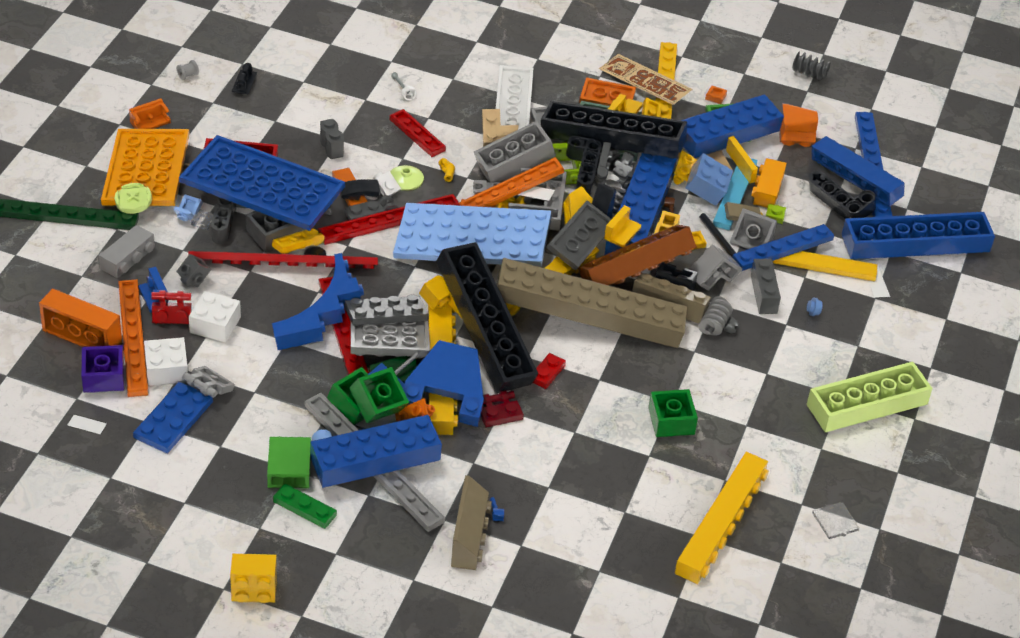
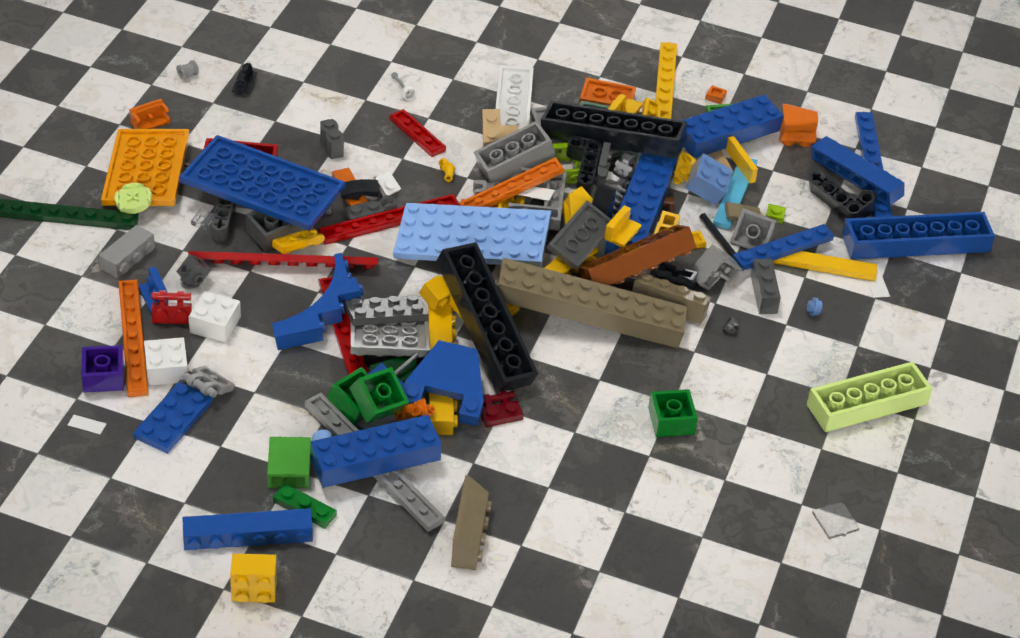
(79, 321): orange brick -> none
(188, 207): light blue bracket -> none
(247, 529): none -> blue brick
(315, 250): black sticker -> none
(407, 177): yellowish green dish -> none
(497, 514): blue hand -> none
(548, 370): red plate -> none
(645, 79): sticker -> none
(715, 316): light grey piece -> none
(721, 518): yellow brick -> none
(768, 182): light orange brick -> none
(810, 66): dark grey piece -> none

